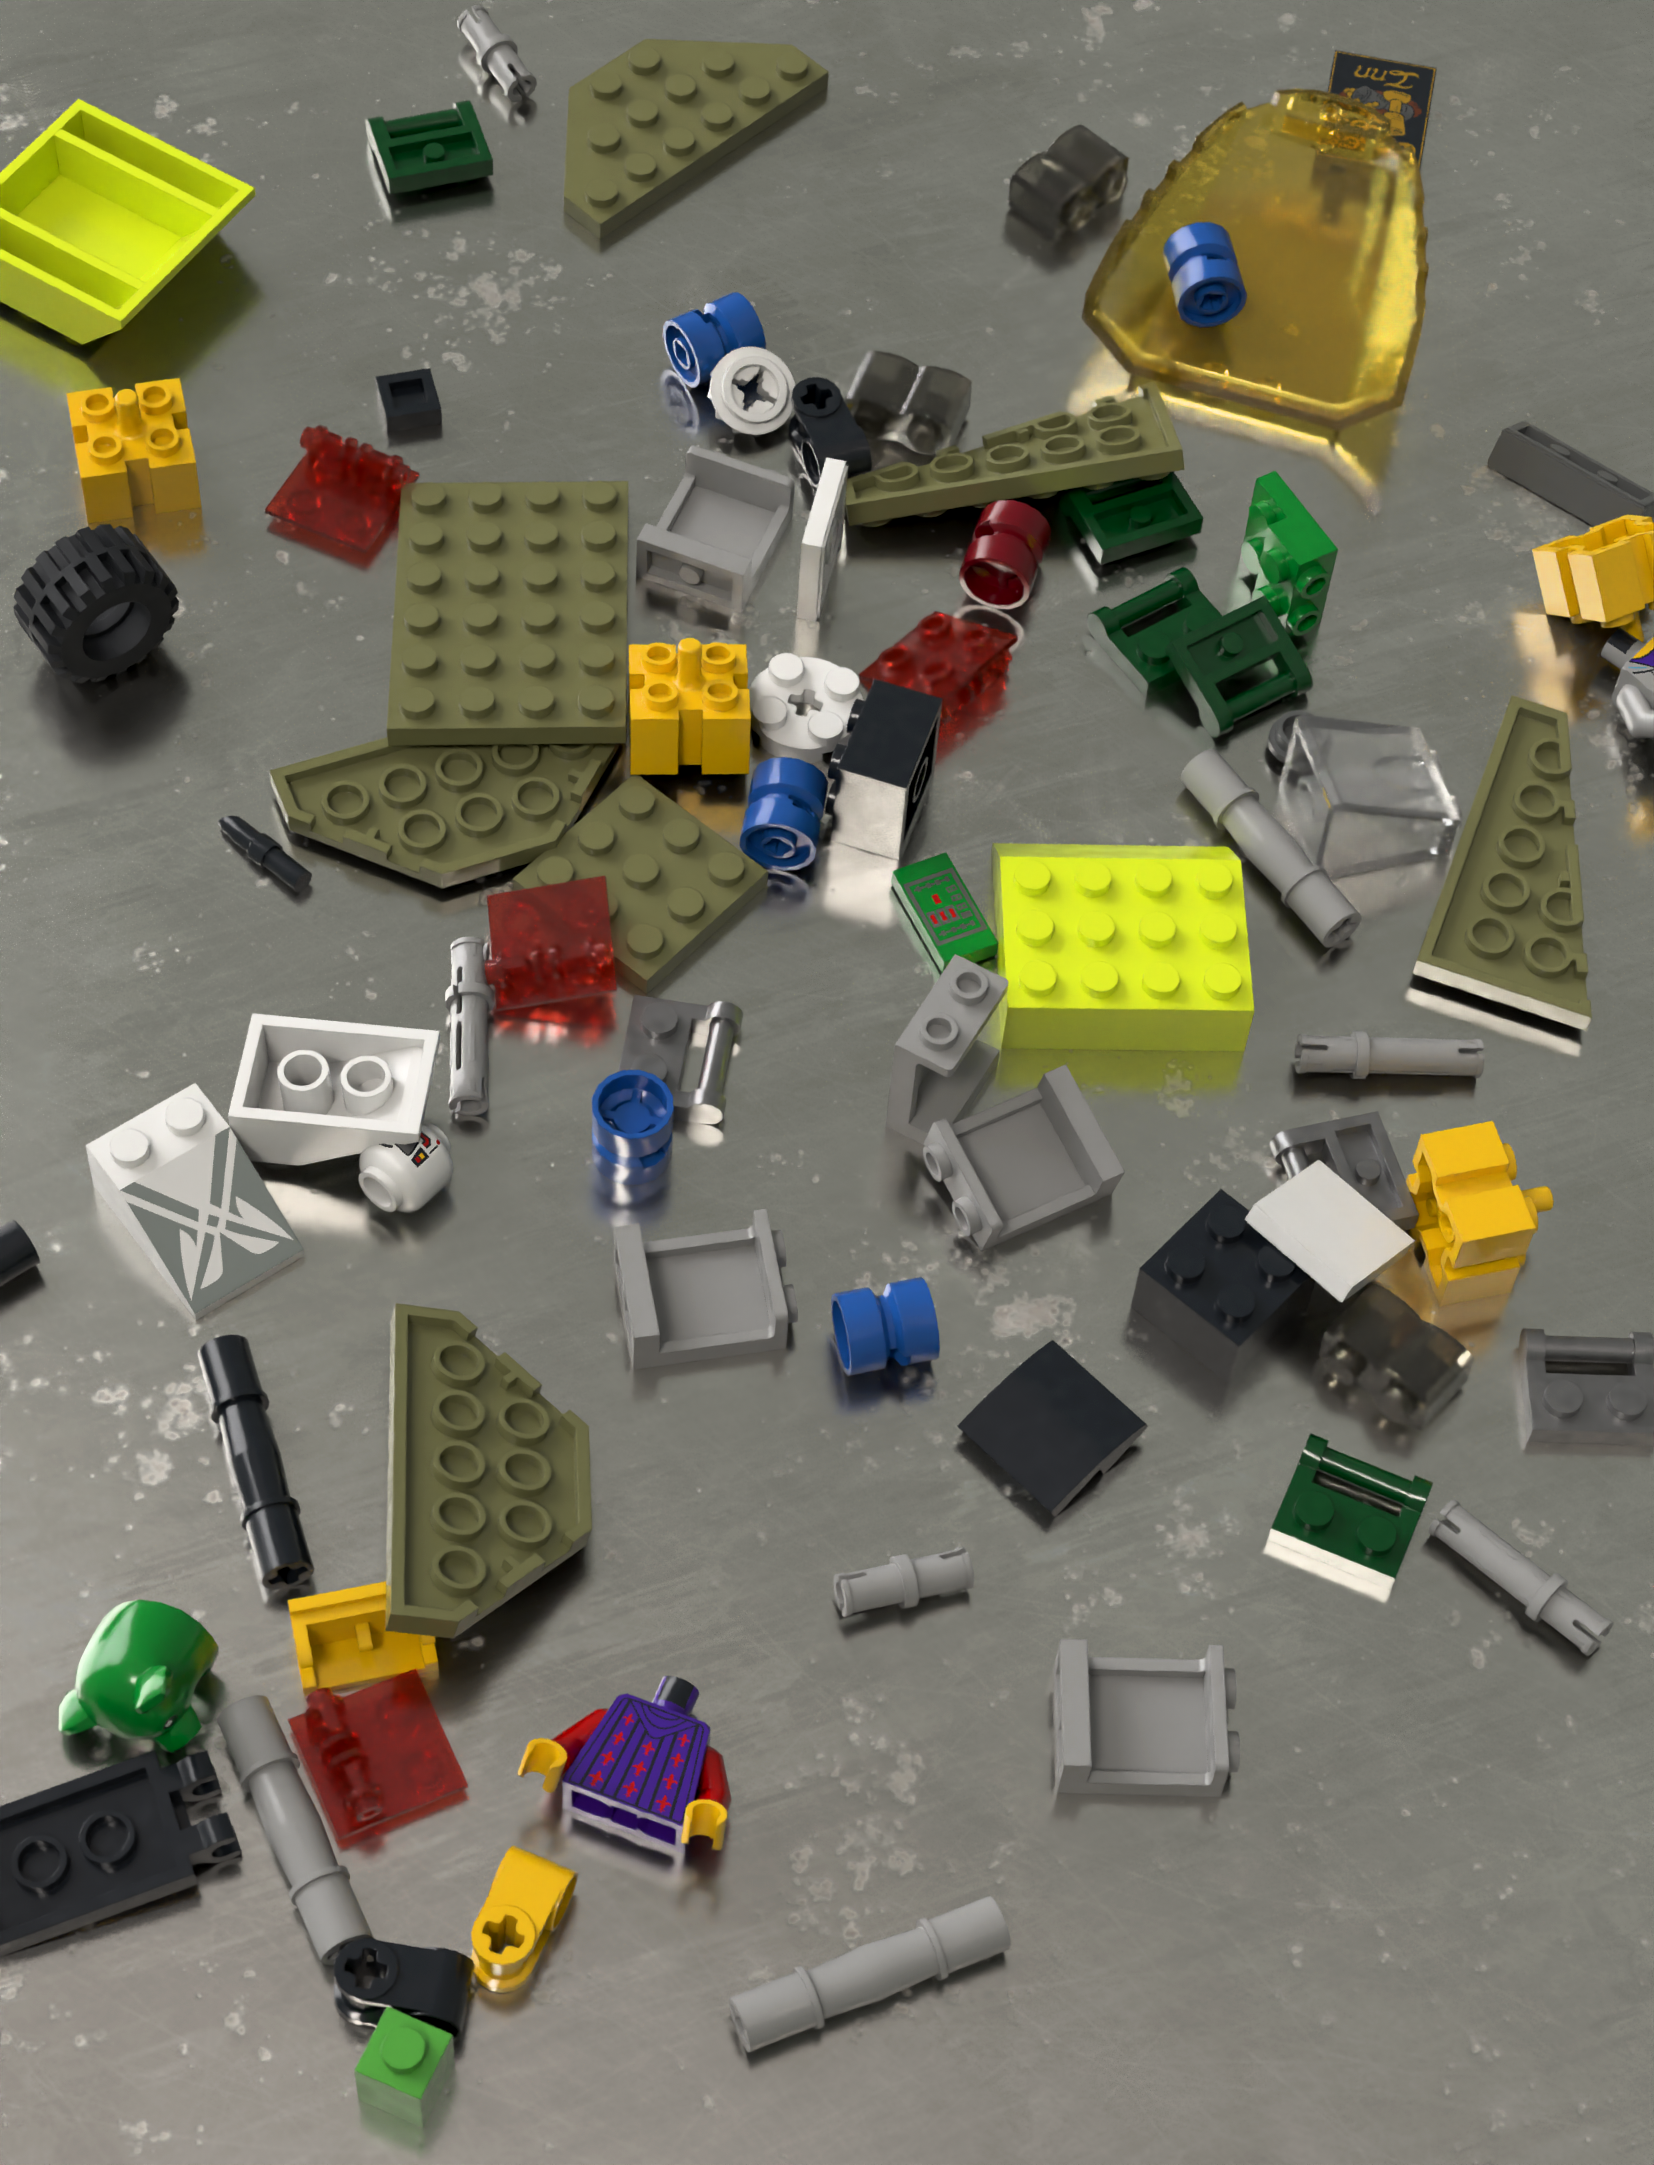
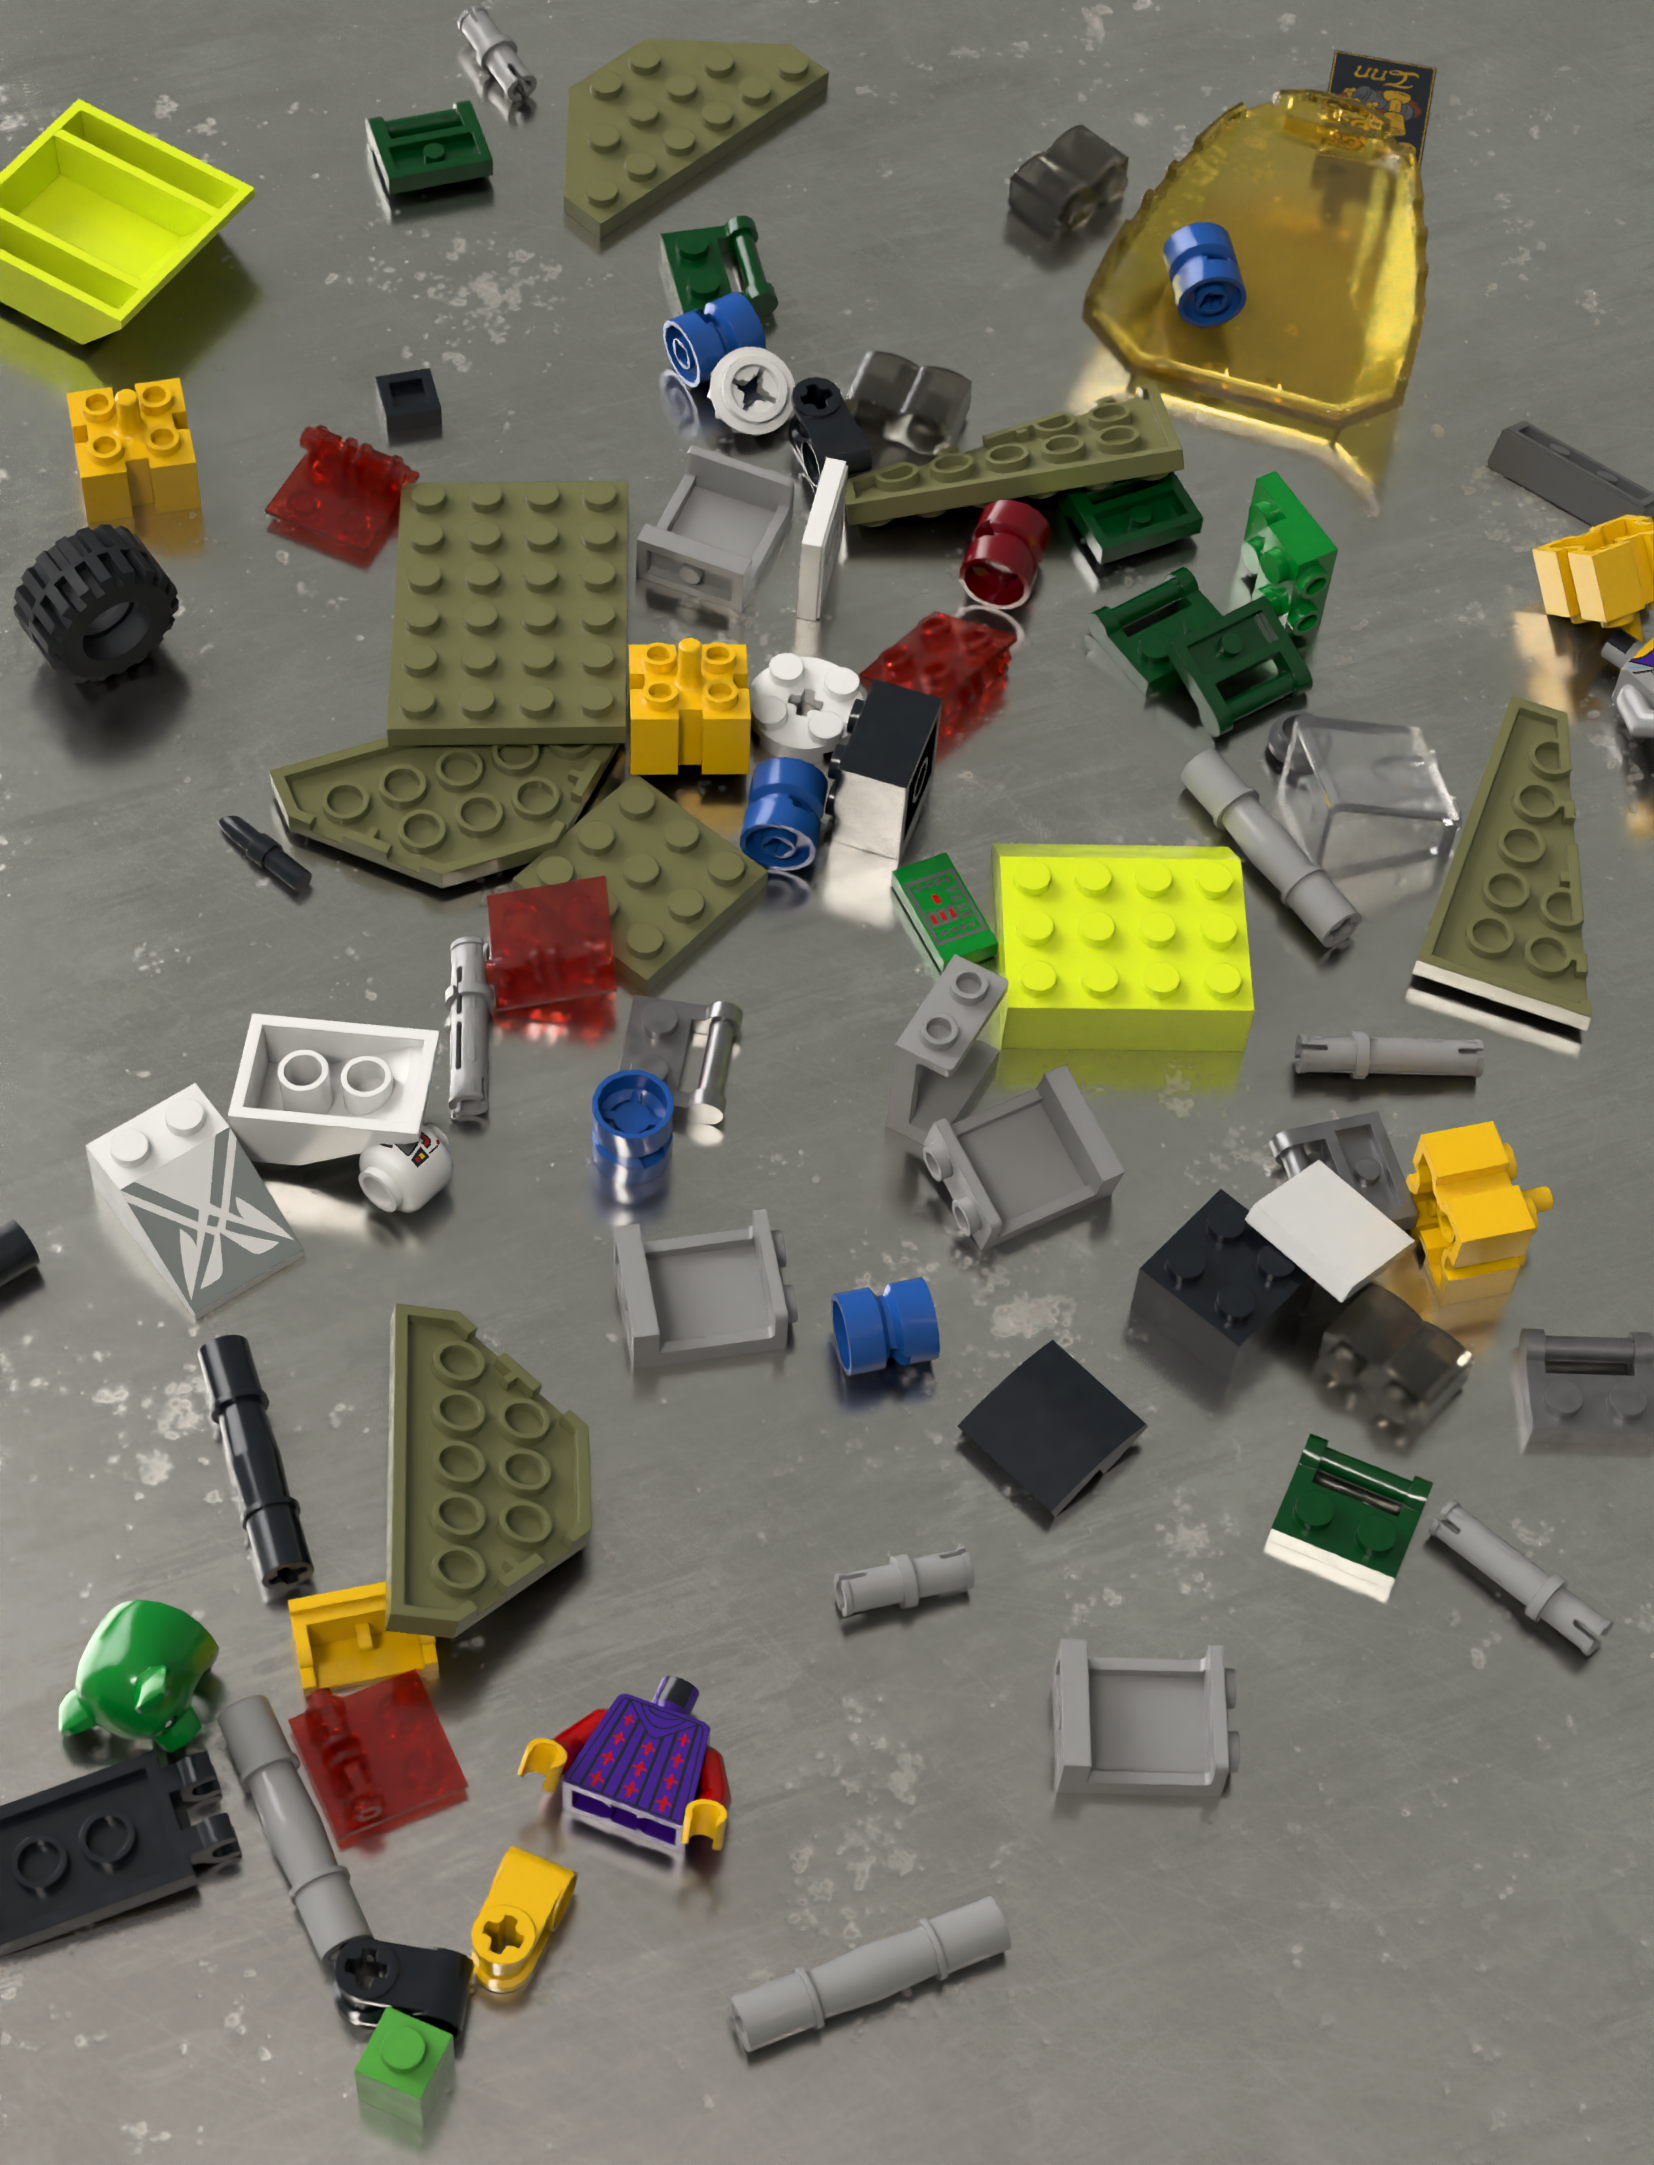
(698, 269): none -> dark green plate

